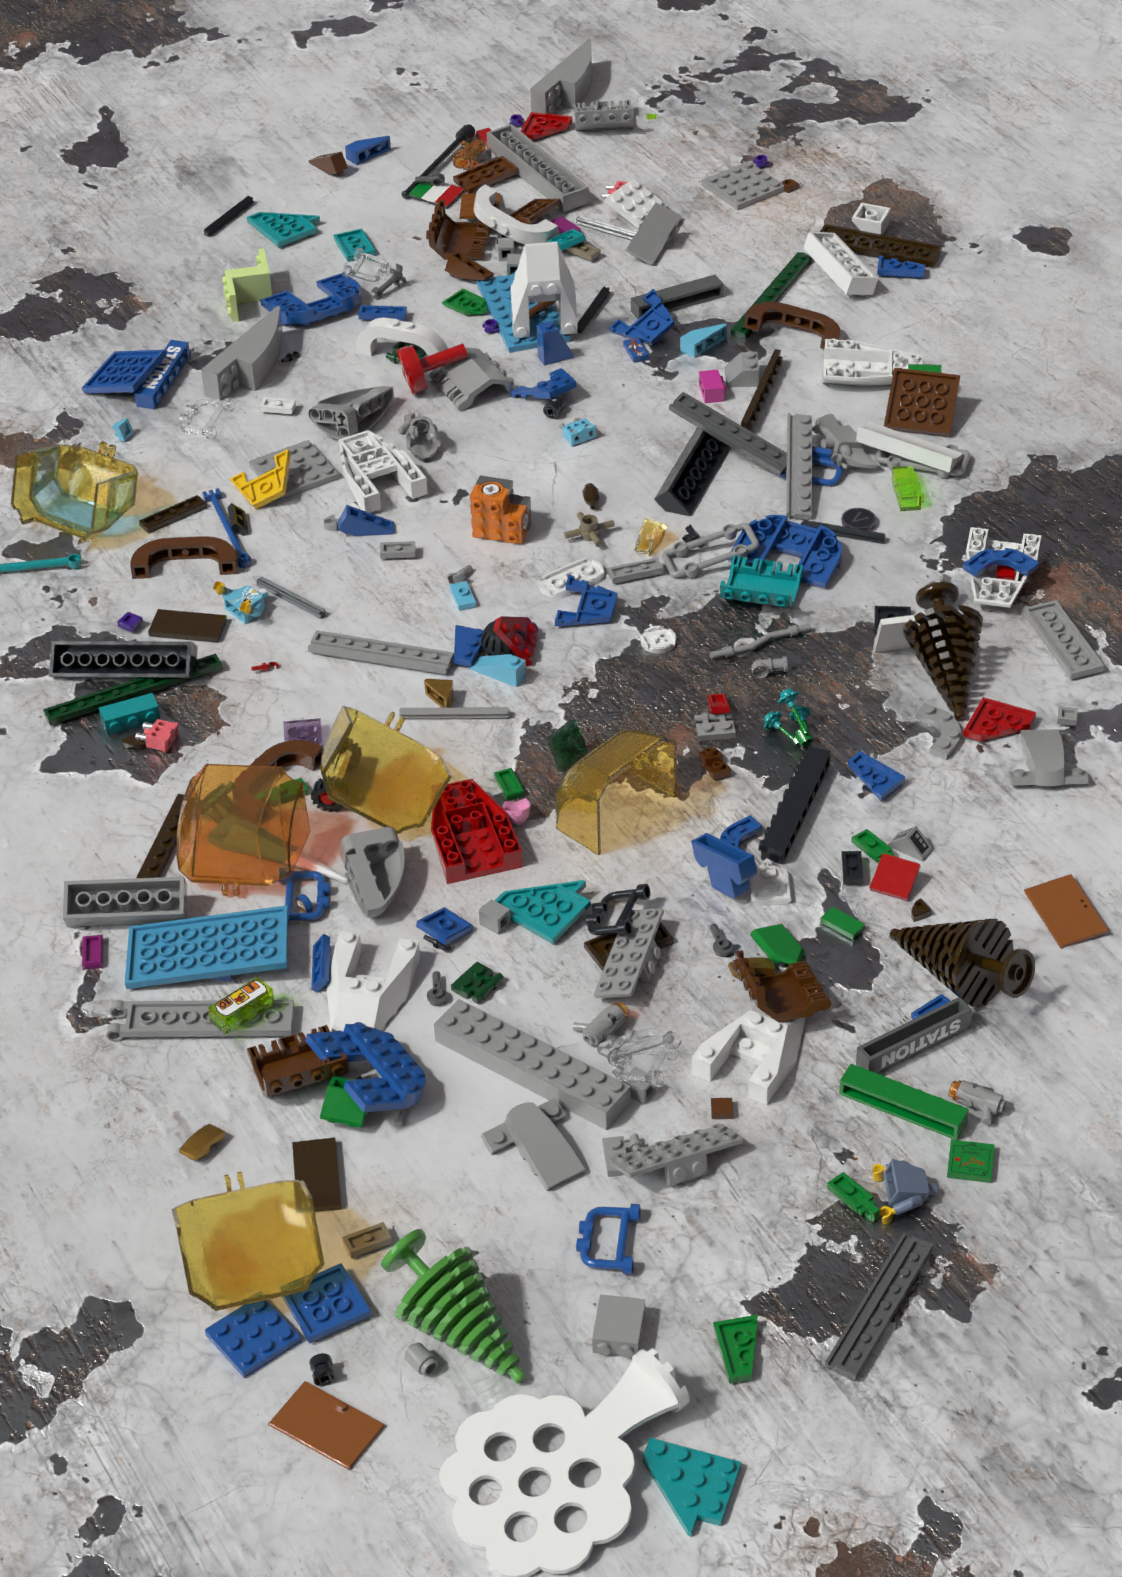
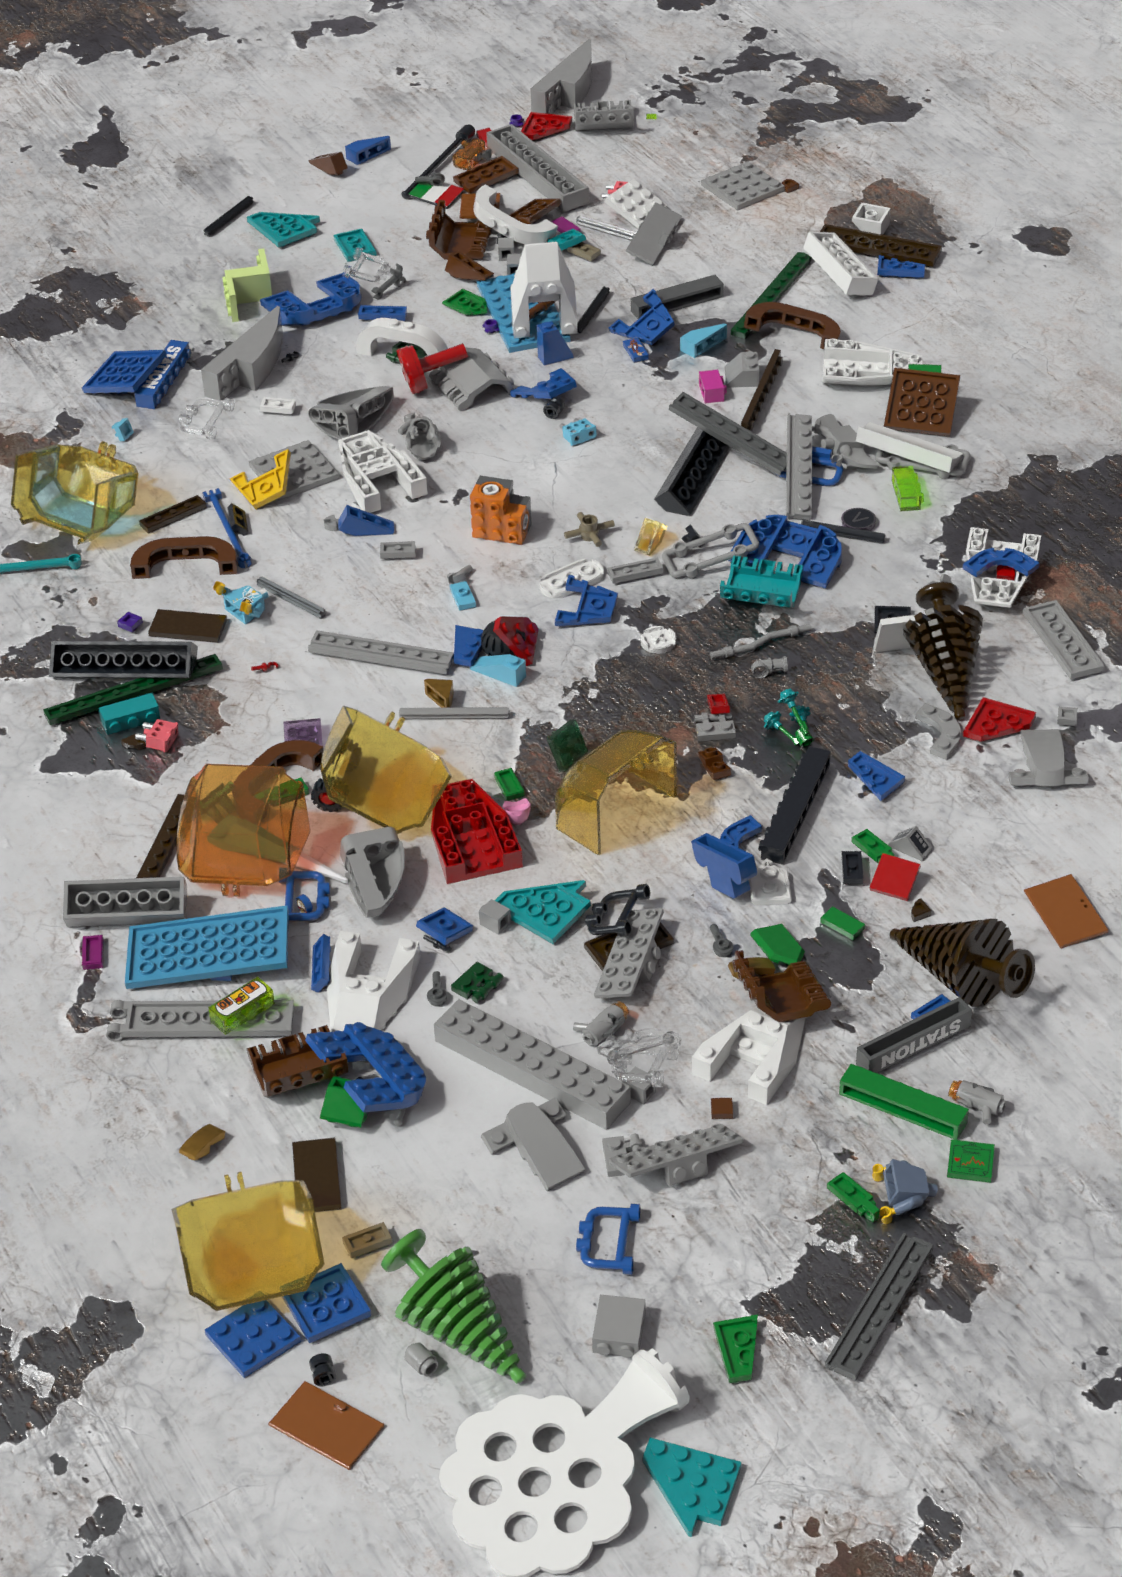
(591, 495): dark brown plant -> none
(761, 161): dark purple plate -> none

